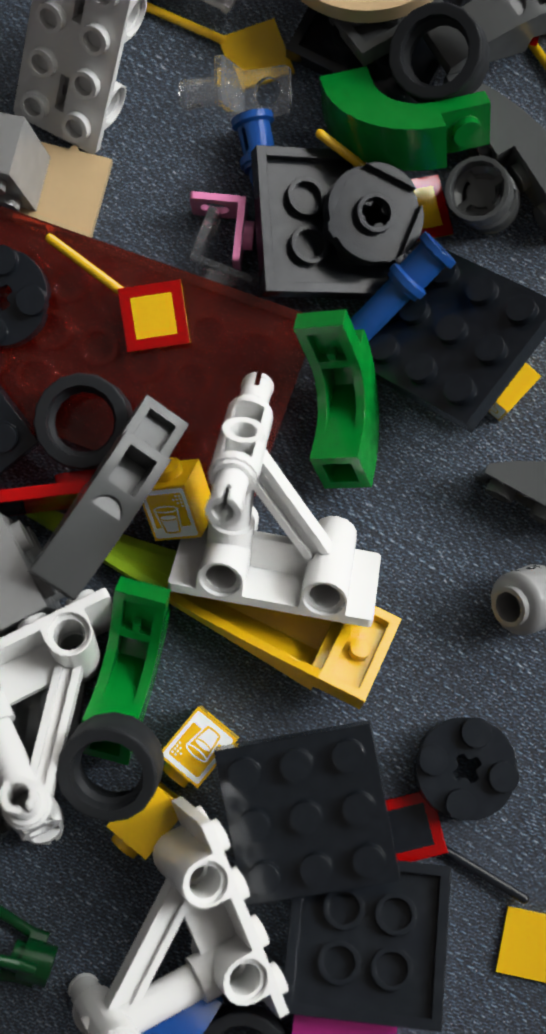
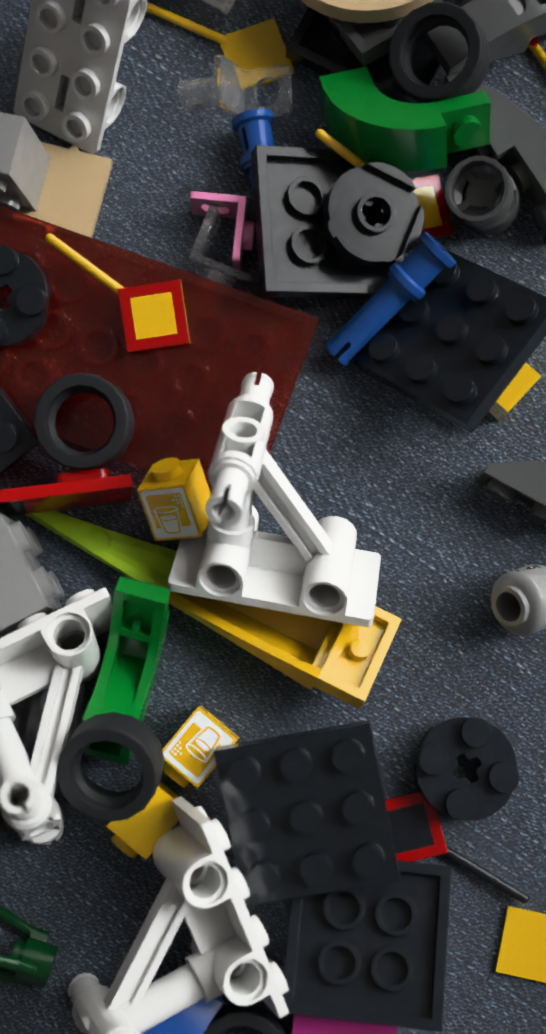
(109, 499): dark grey slope -> none
(347, 398): green arch -> none

